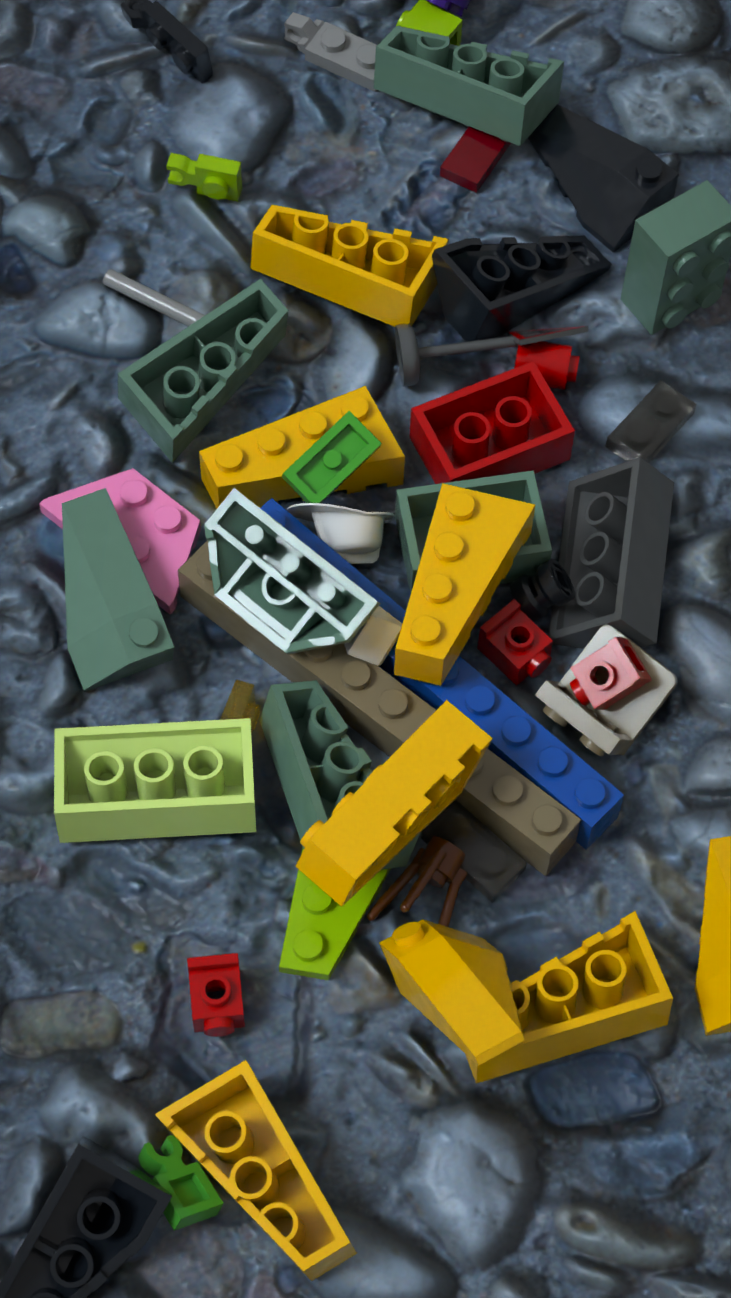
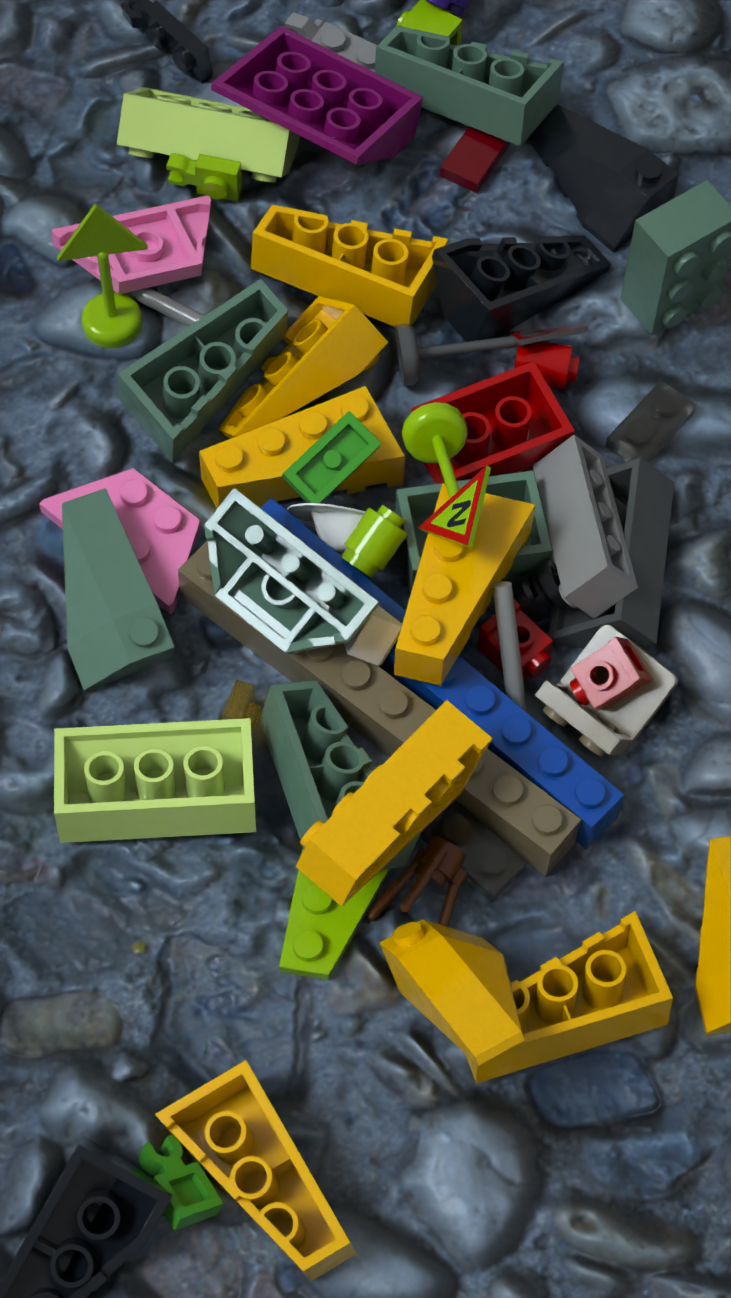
(109, 317): none -> lime piece
(174, 241): none -> bright pink wing
(195, 126): none -> yellowish green slope
(213, 974): red brick -> none
(322, 352): none -> yellow wedge
(323, 97): none -> magenta slope
(374, 540): none -> lime brick
(435, 436): none -> lime piece
(509, 642): none -> light grey bar
(584, 528): none -> light grey brick

